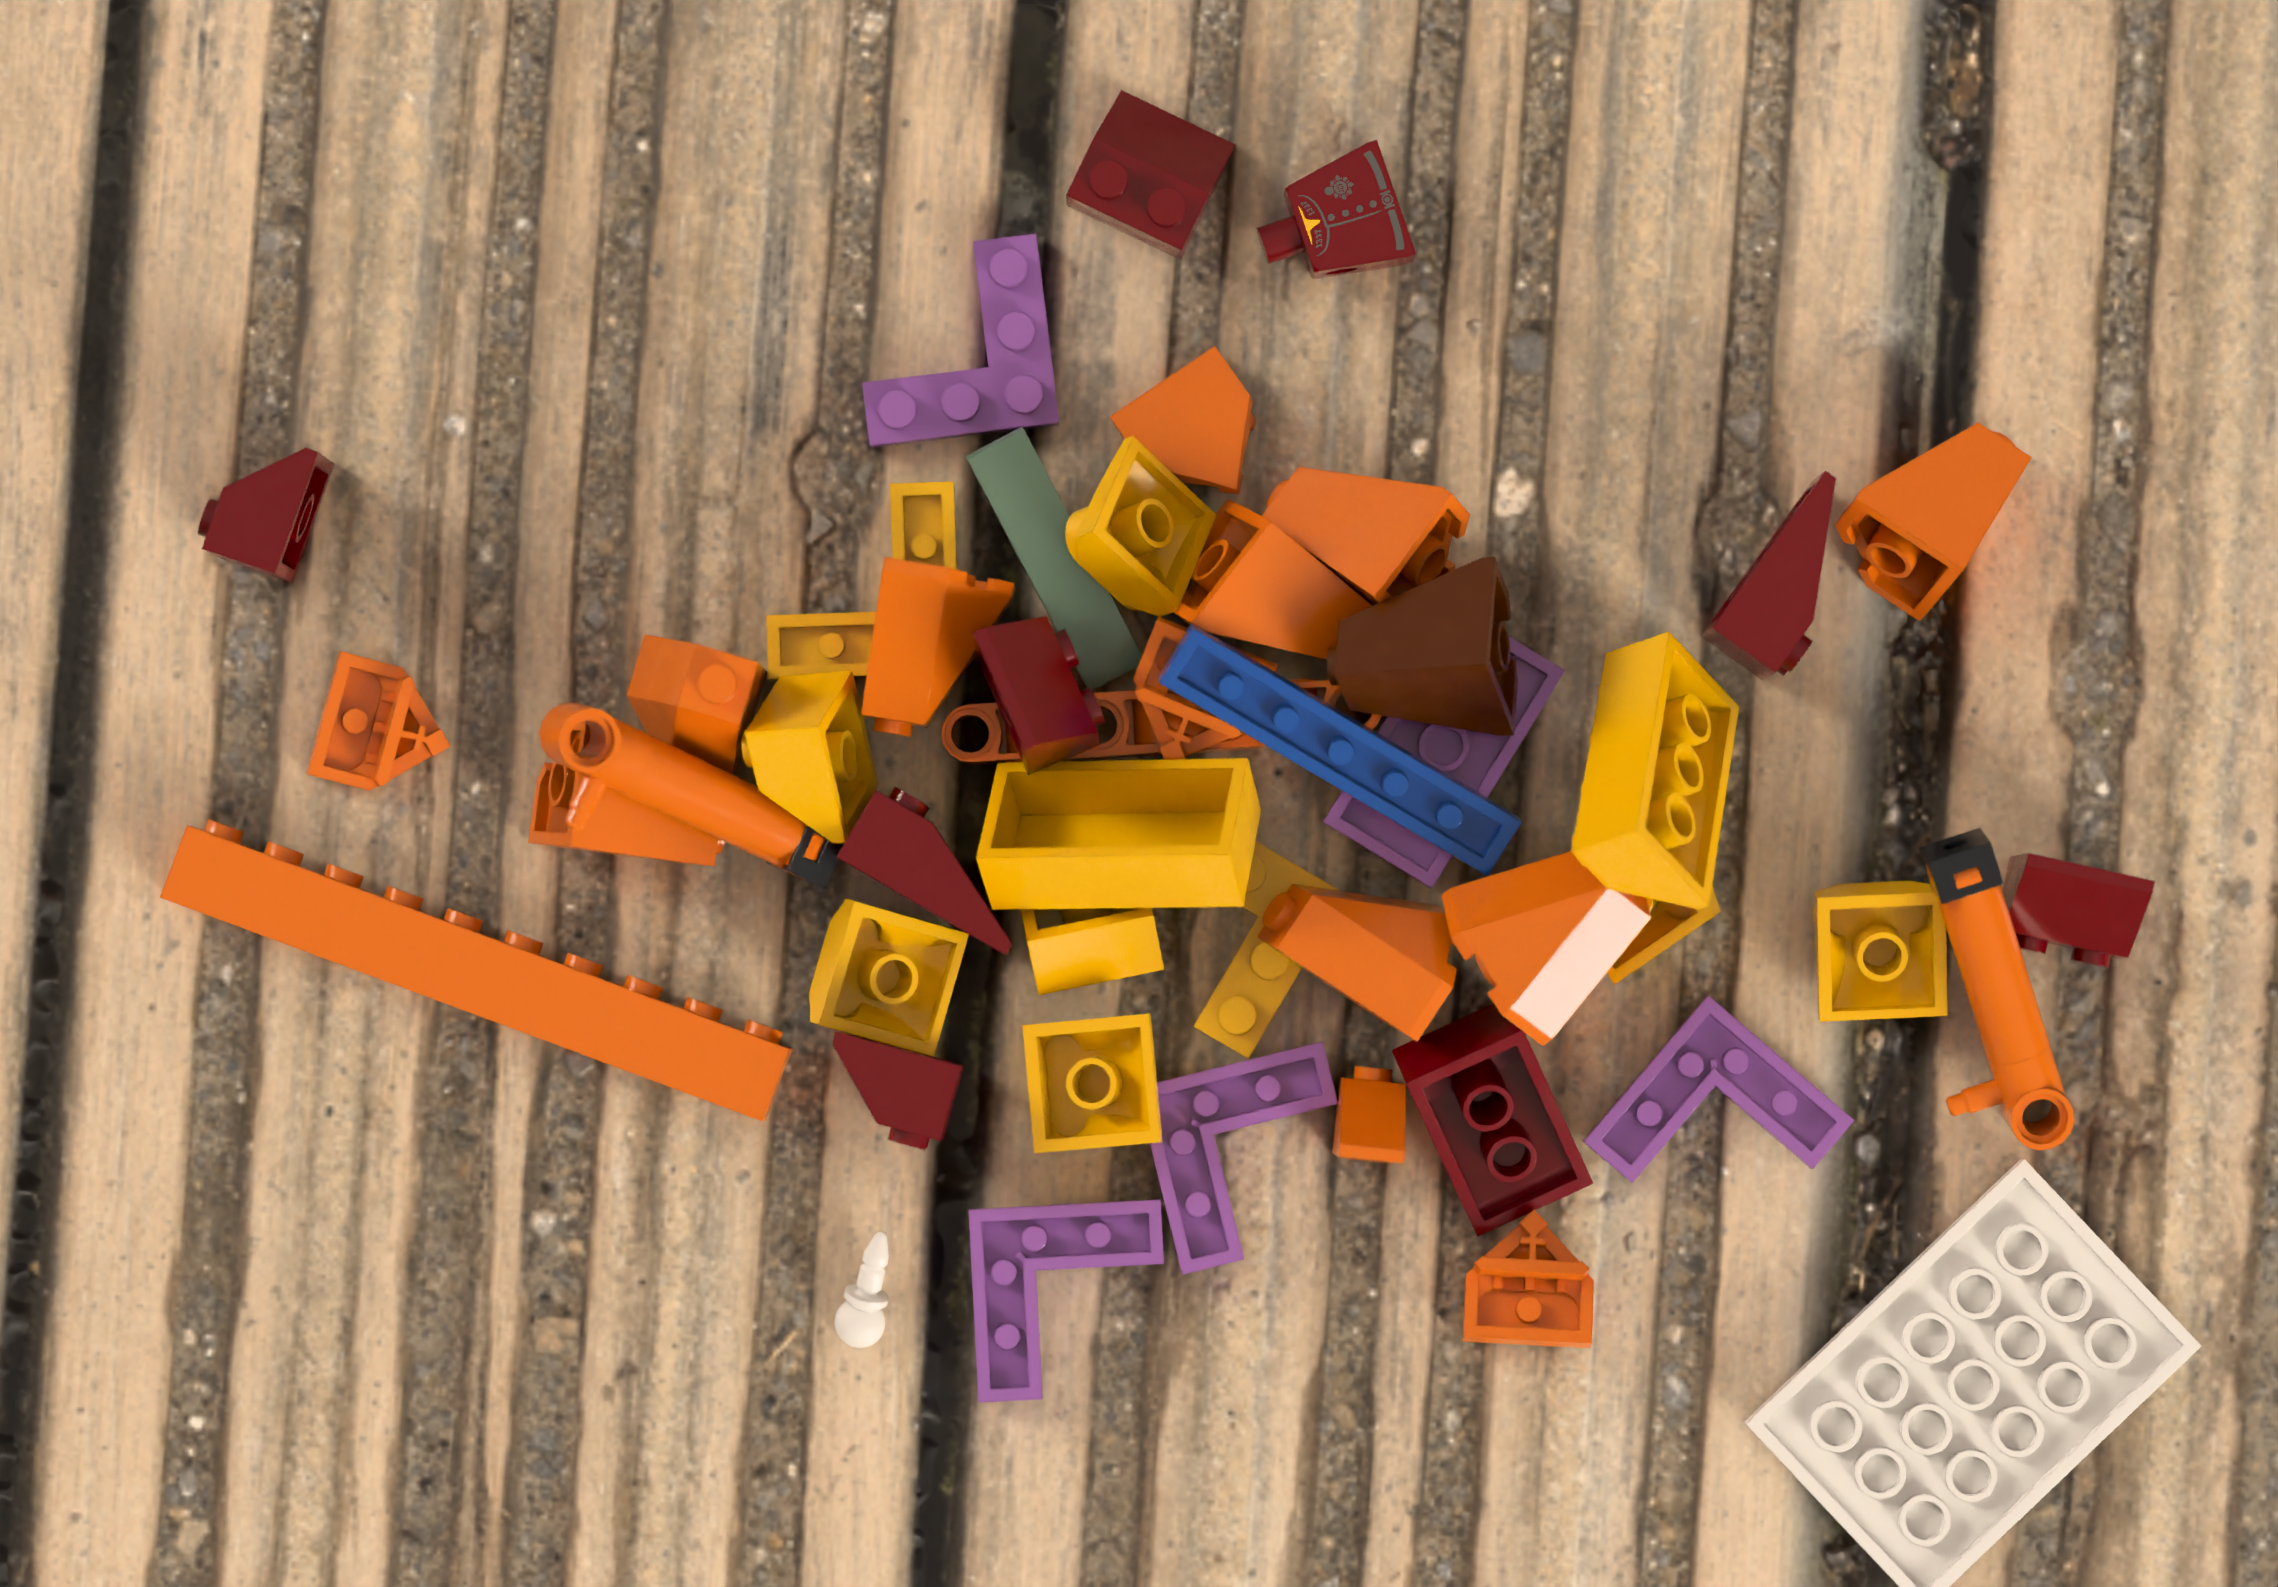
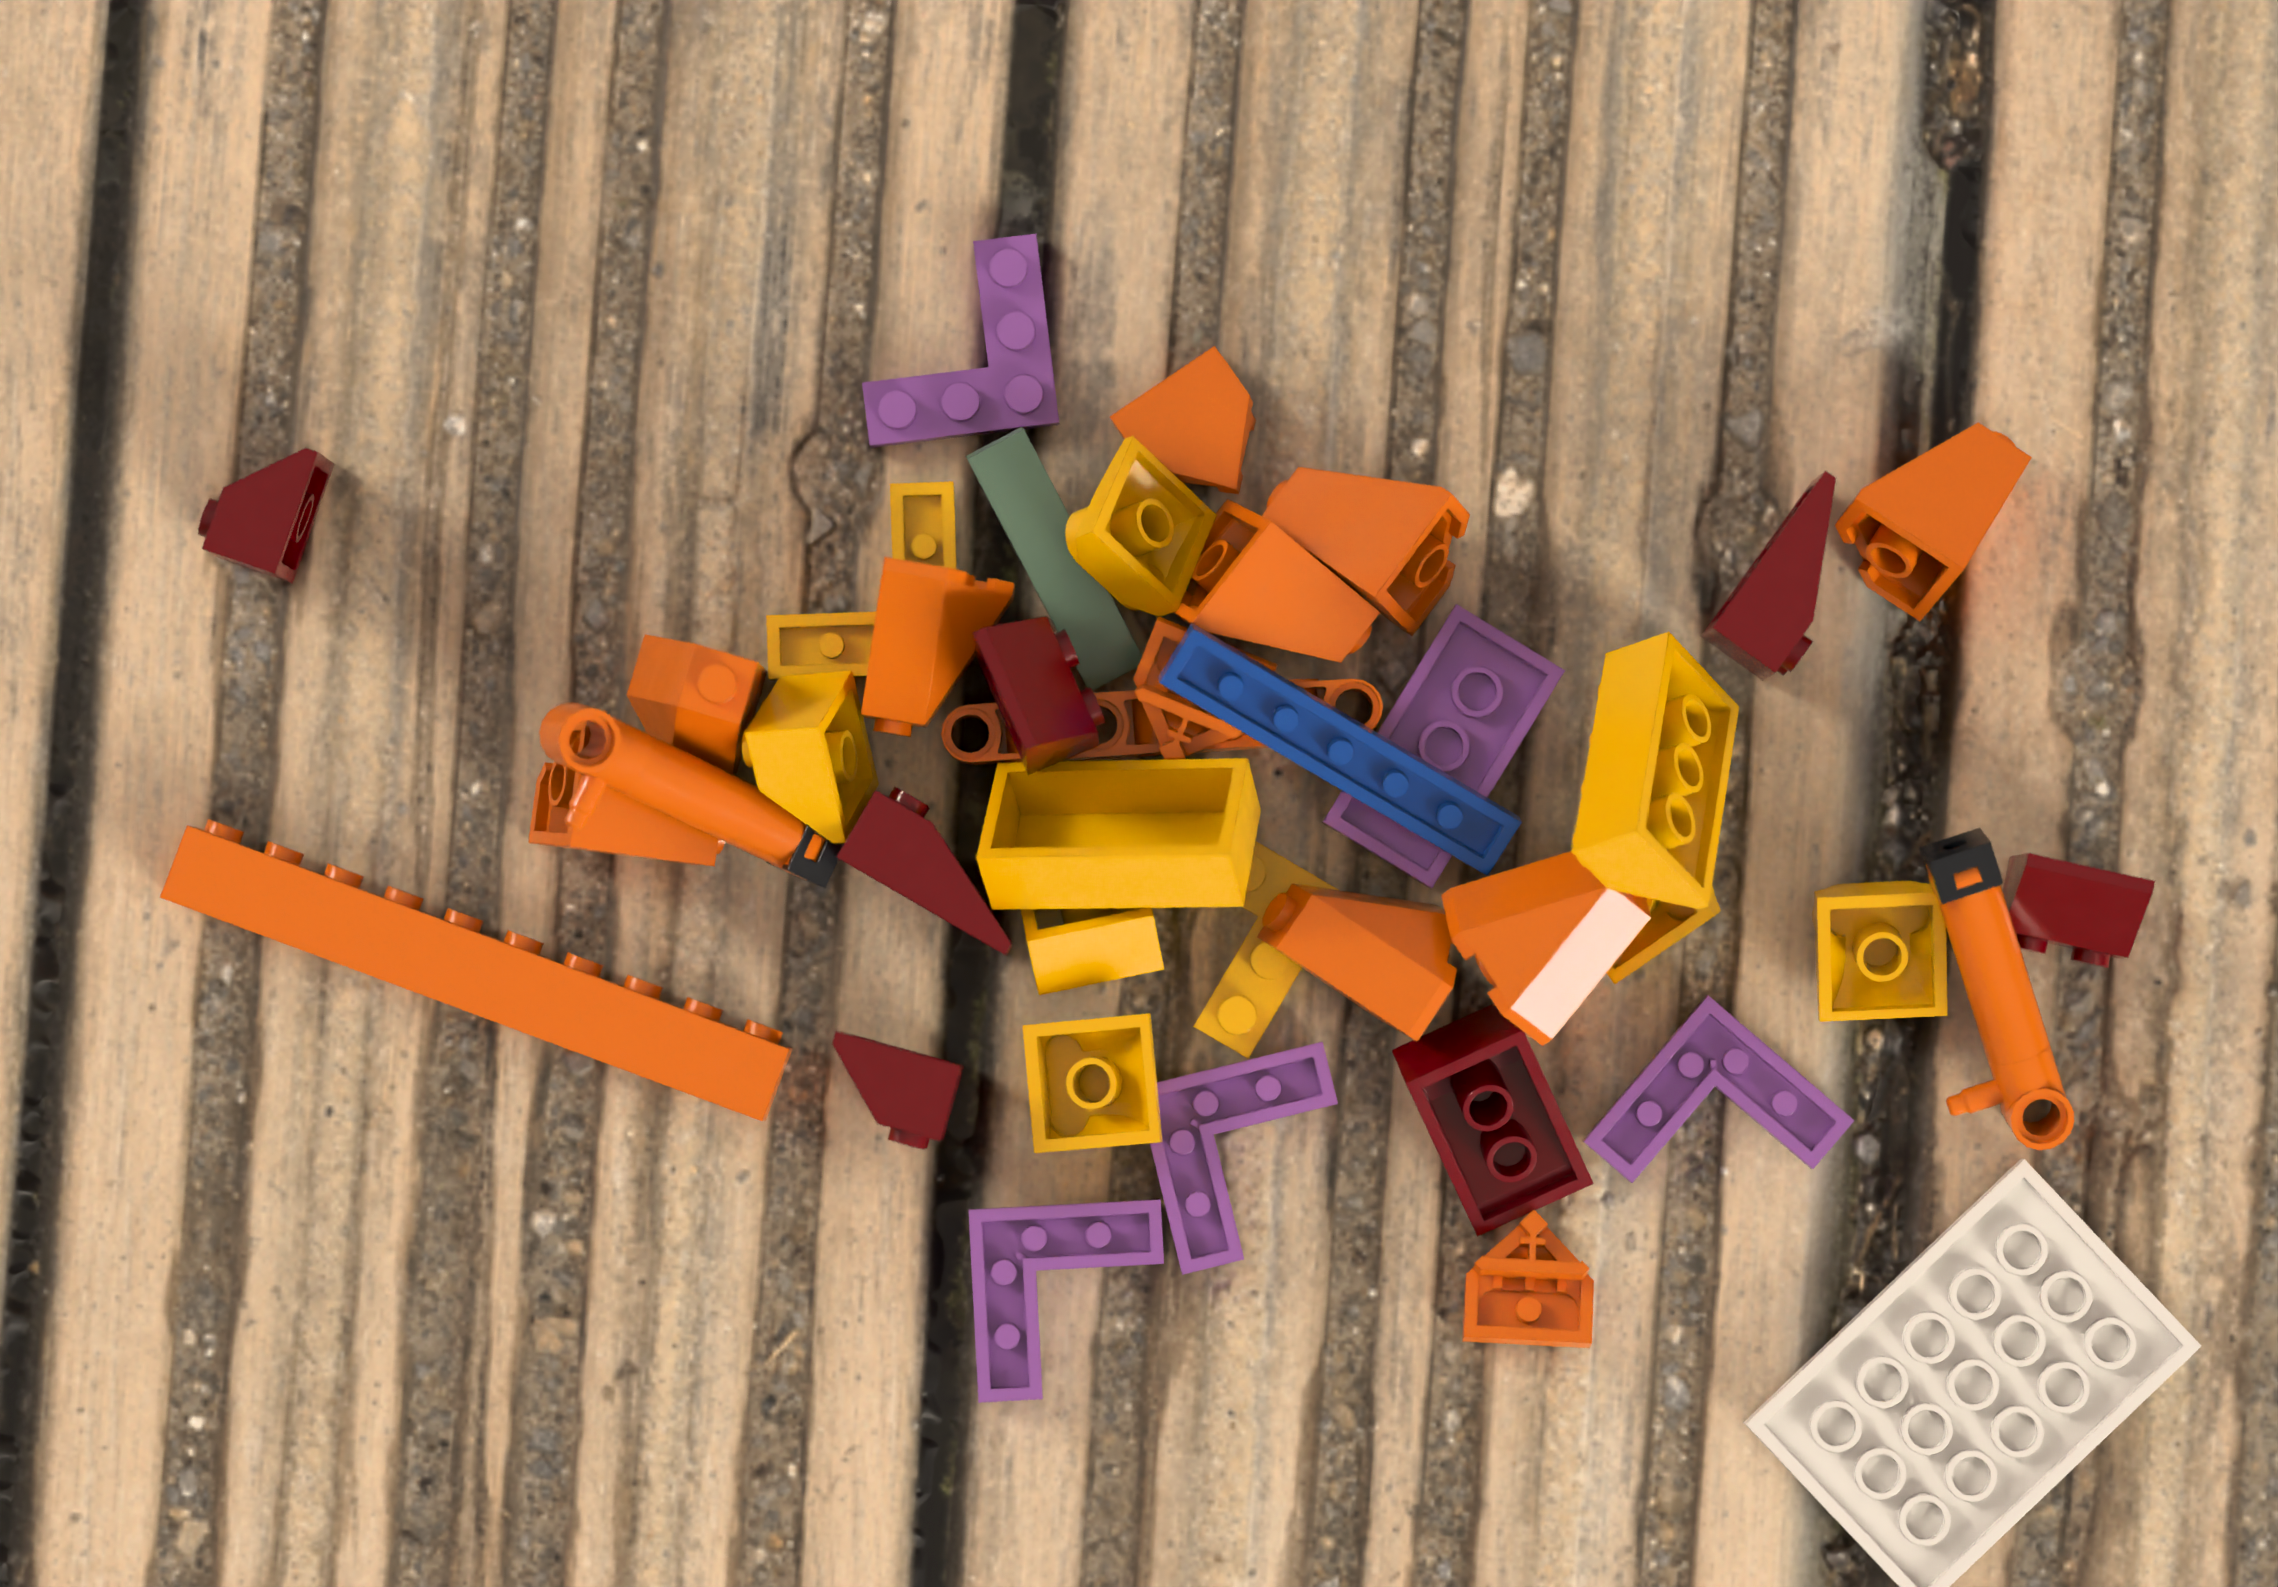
(372, 725): orange slope -> none
(860, 1318): white bar -> none
(886, 976): yellow slope -> none
(1149, 174): dark red slope -> none
(1342, 218): dark red torso -> none
(1370, 1117): orange slope -> none
(1433, 654): reddish brown slope -> none

